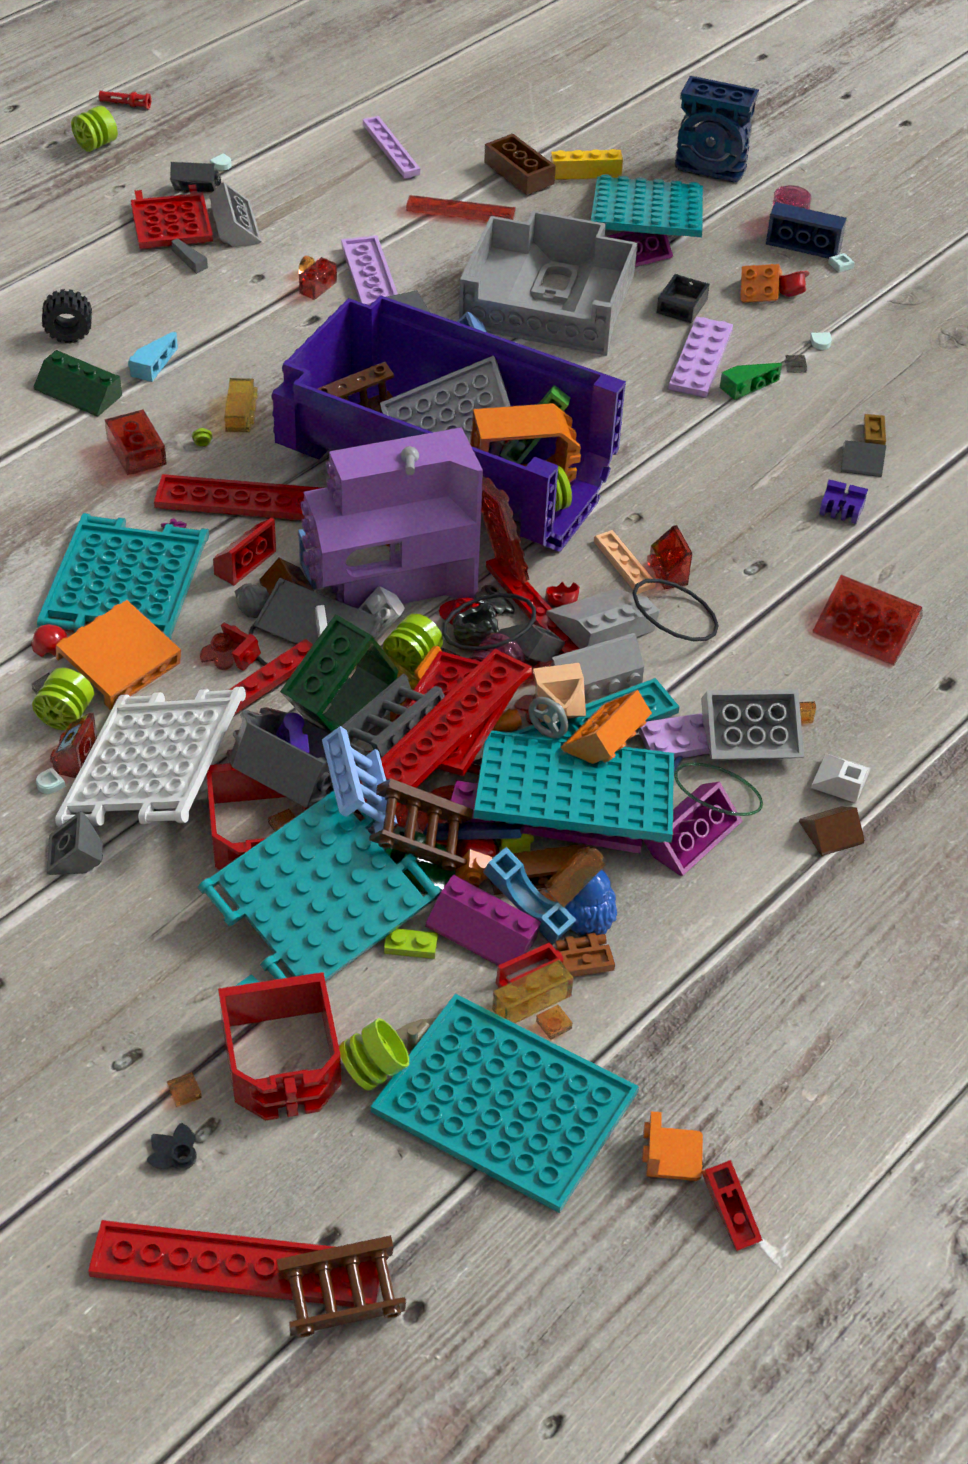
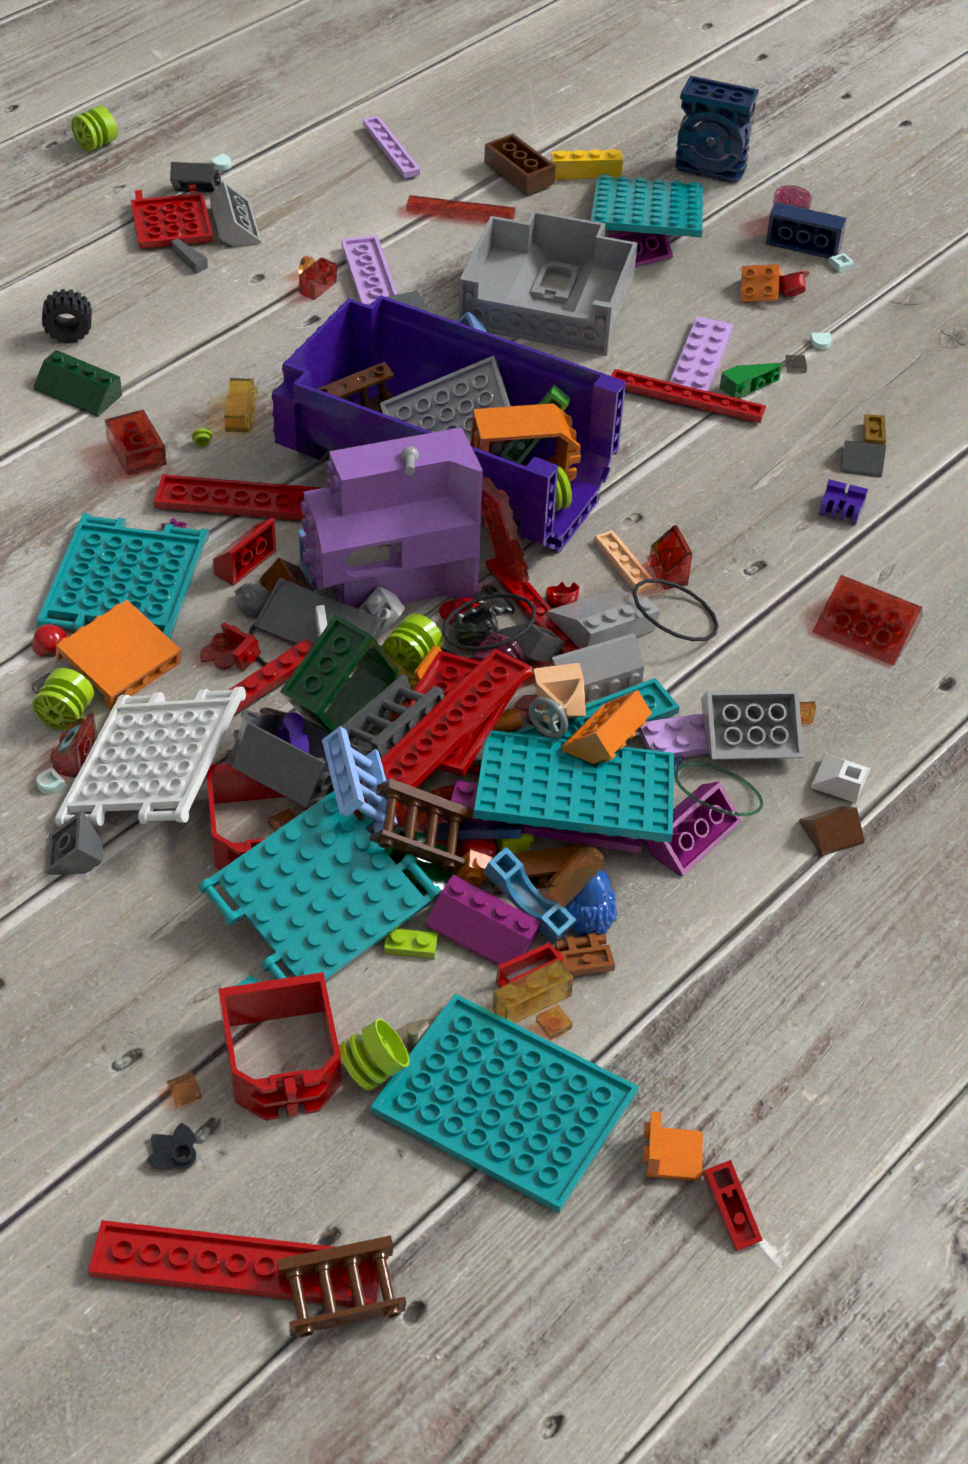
(133, 98): red pin -> none
(151, 358): medium azure slope -> none
(679, 308): black window -> none
(691, 396): none -> red plate

